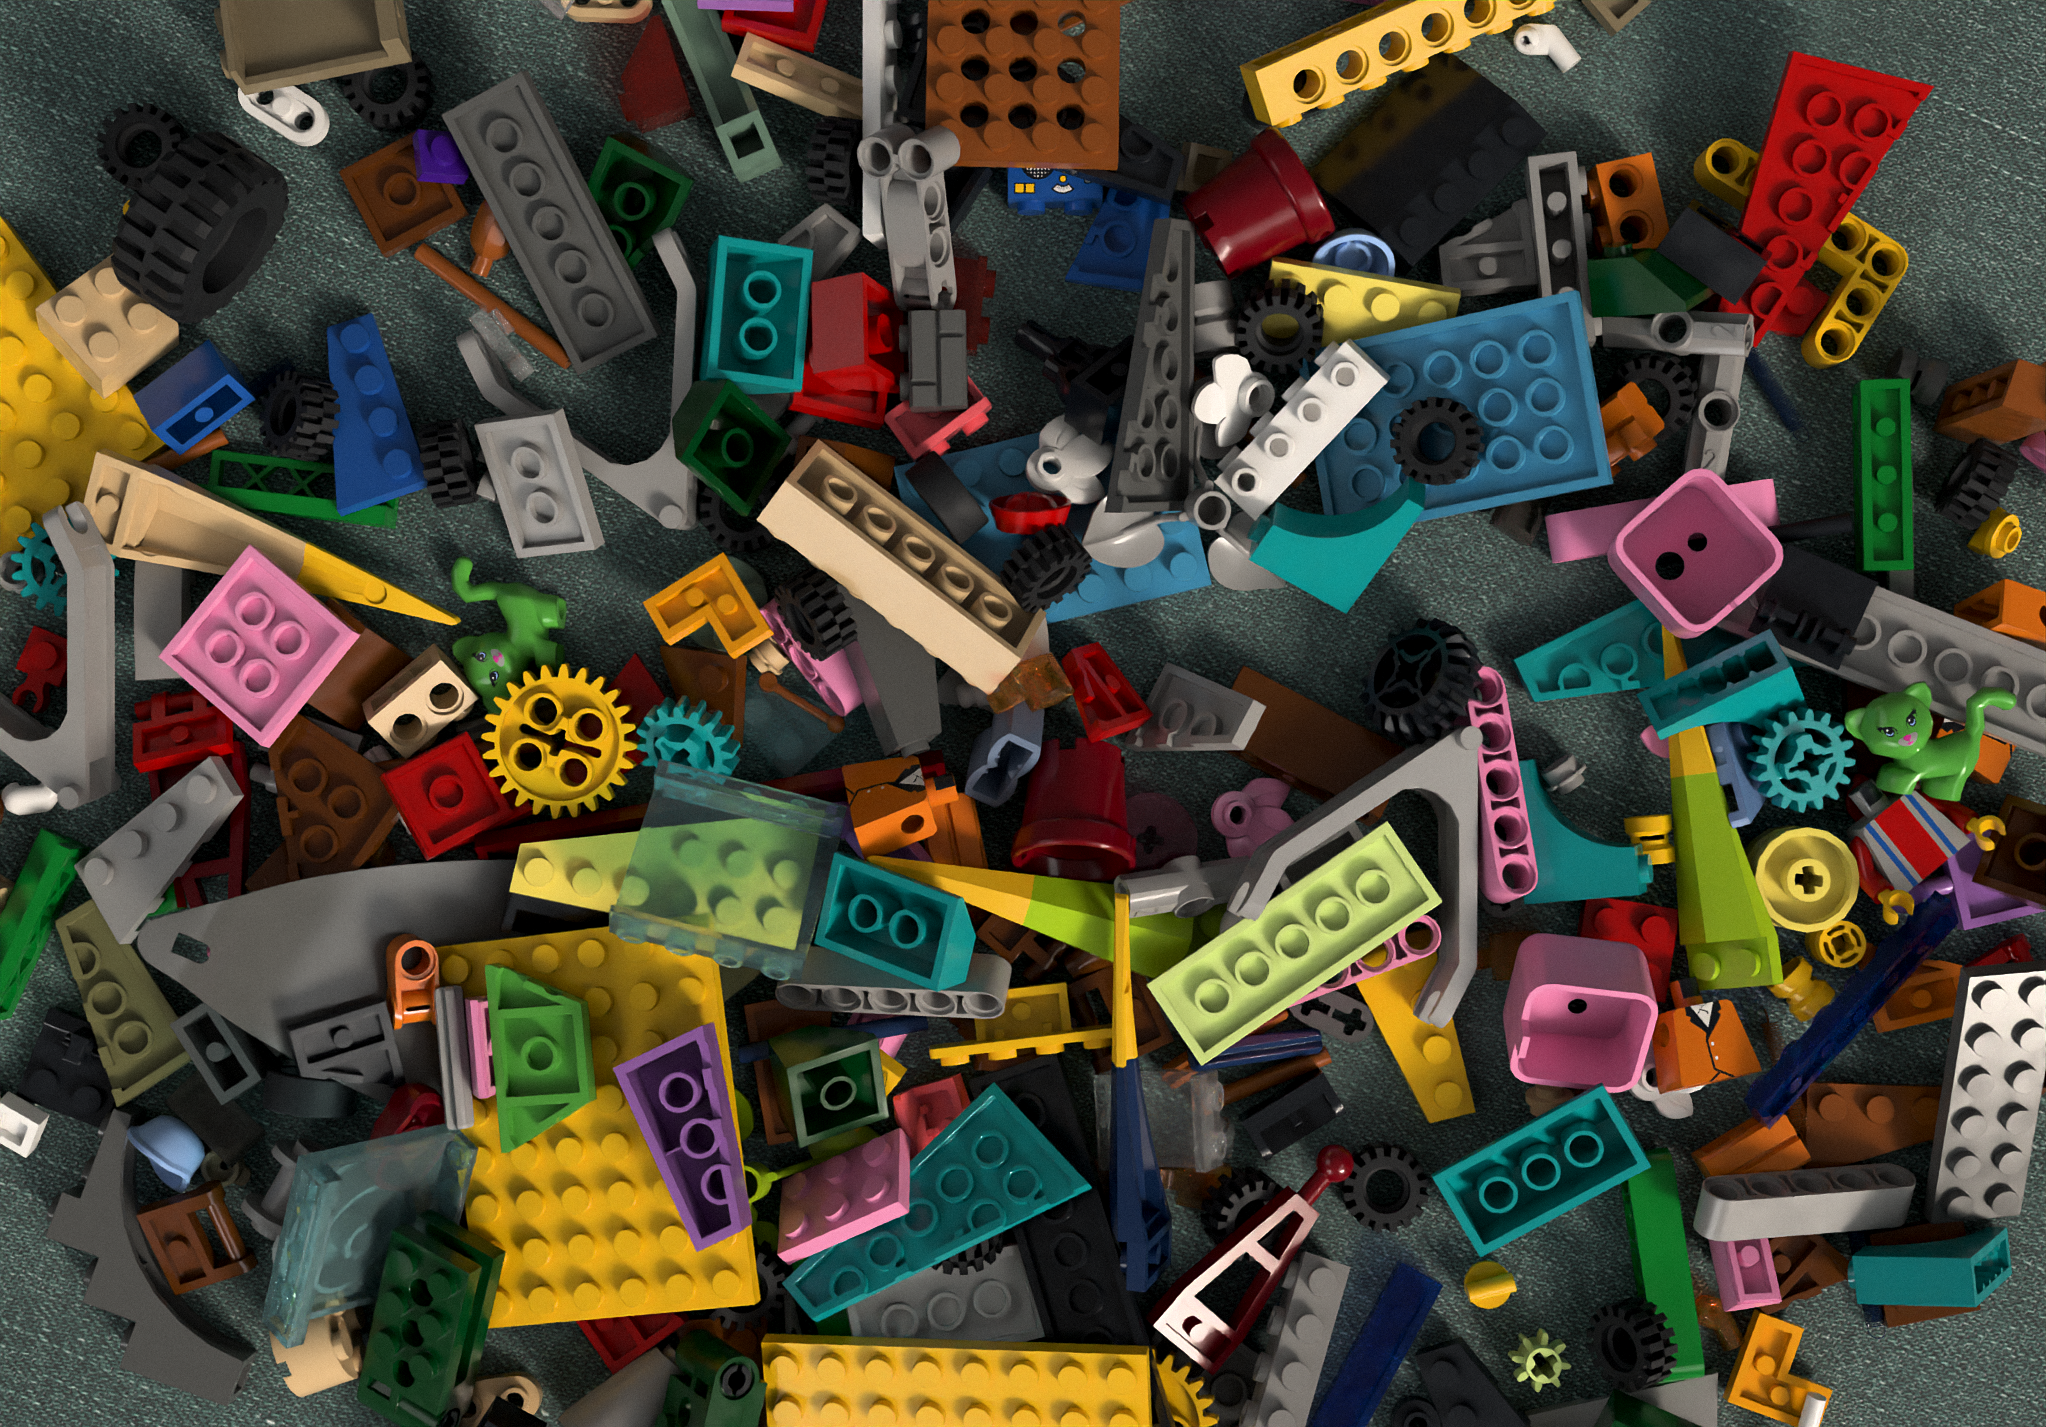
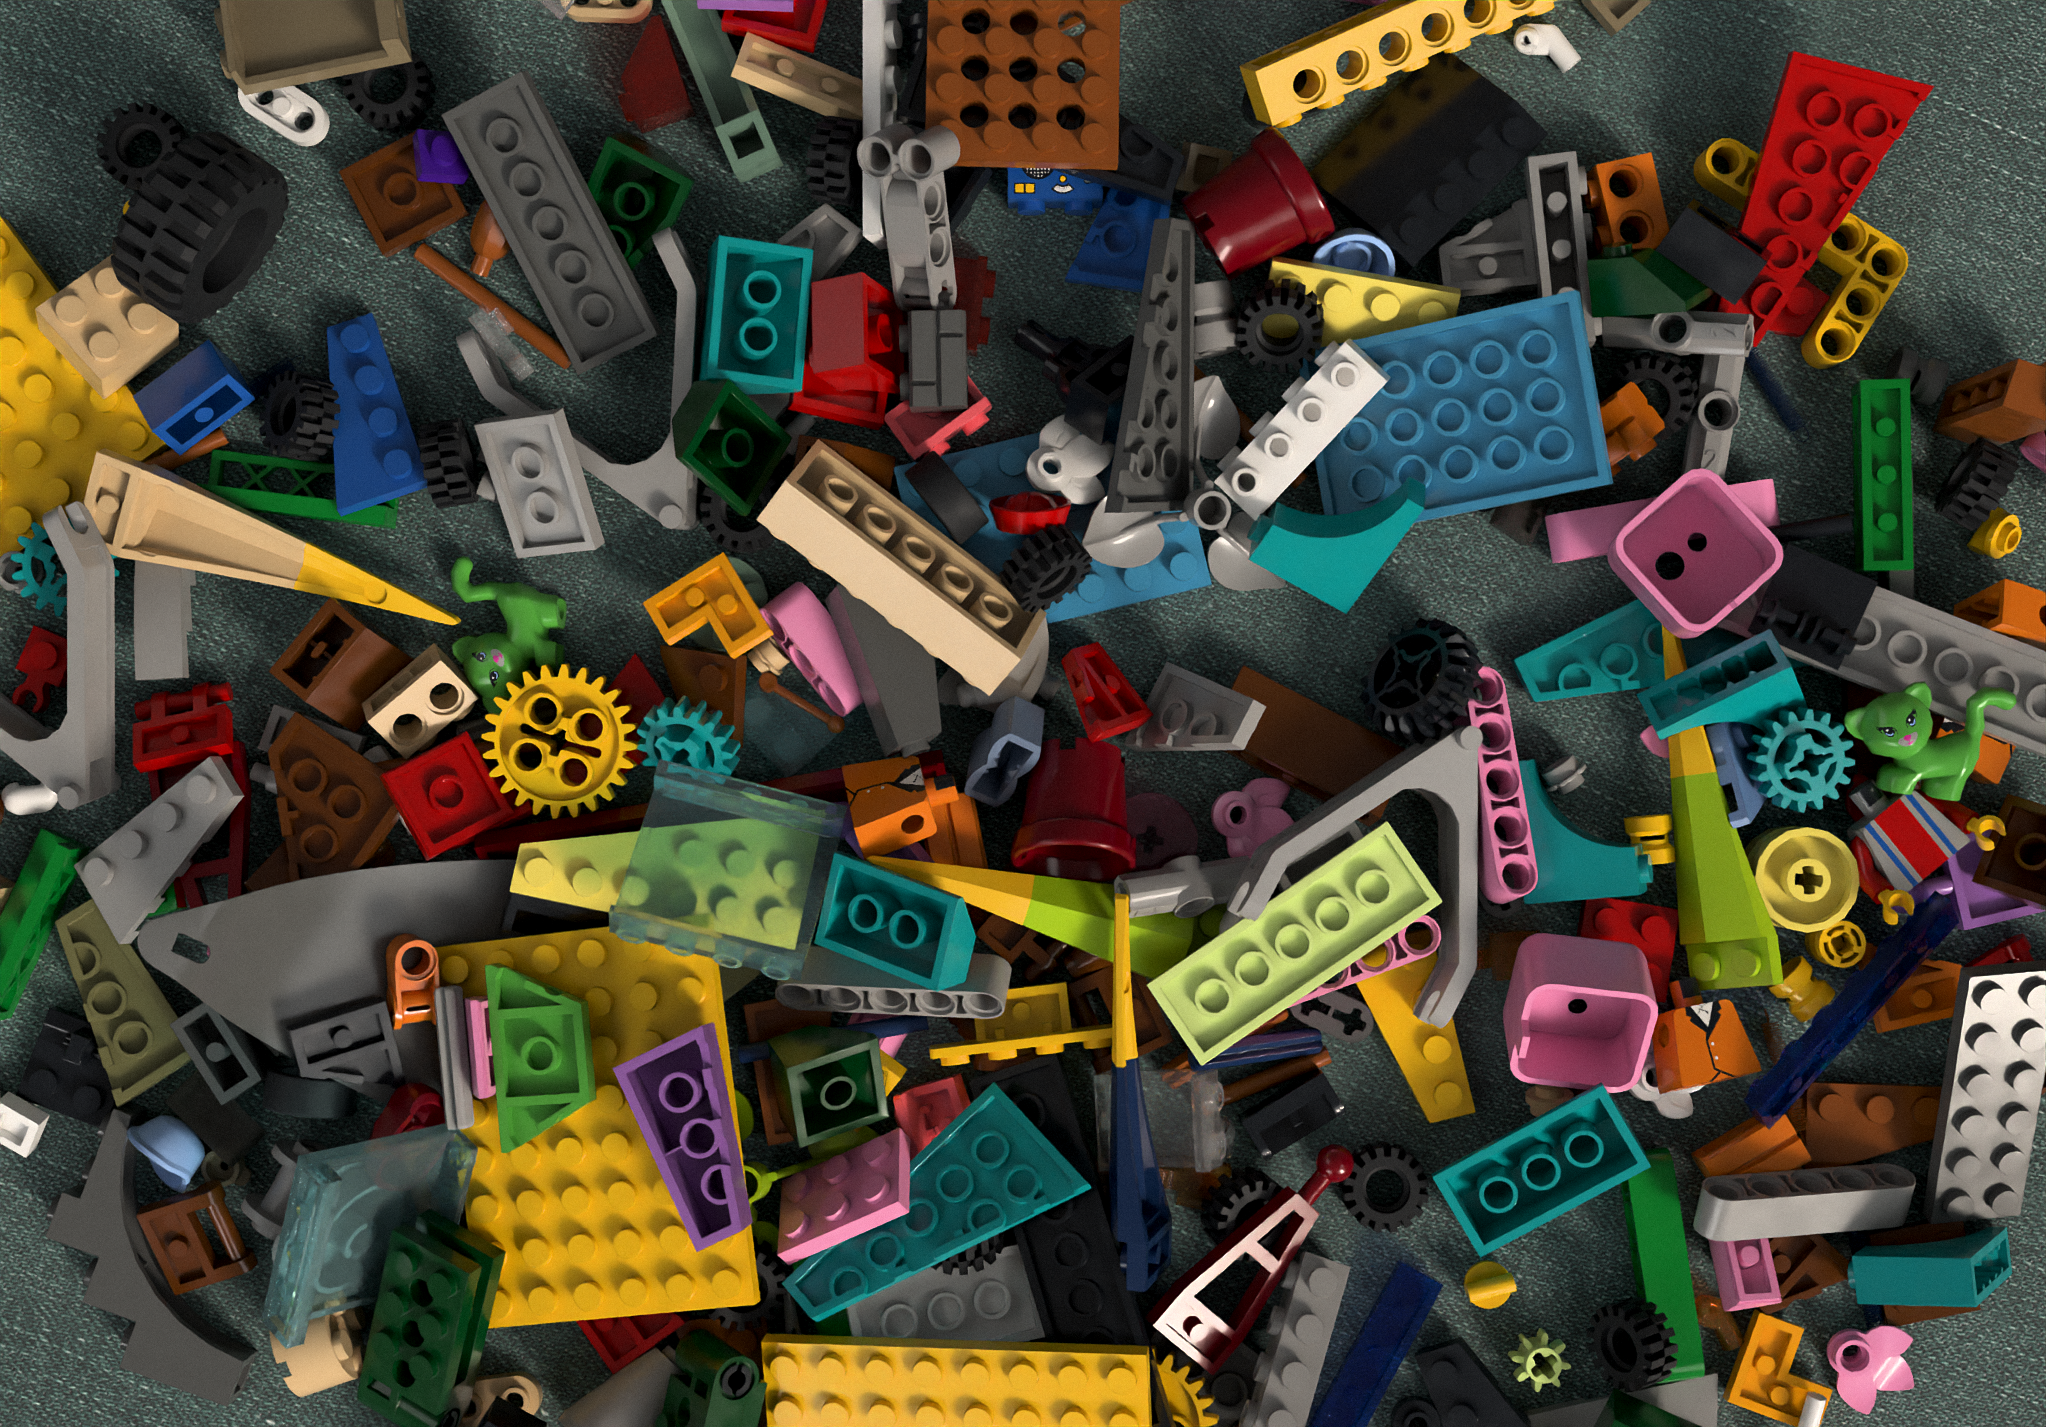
(259, 646): bright pink plate -> none
(815, 613): black tyre -> none
(1035, 681): clear orange plate -> none
(1232, 398): white plate -> none
(1409, 433): black tyre -> none
(1872, 1367): none -> bright pink plate

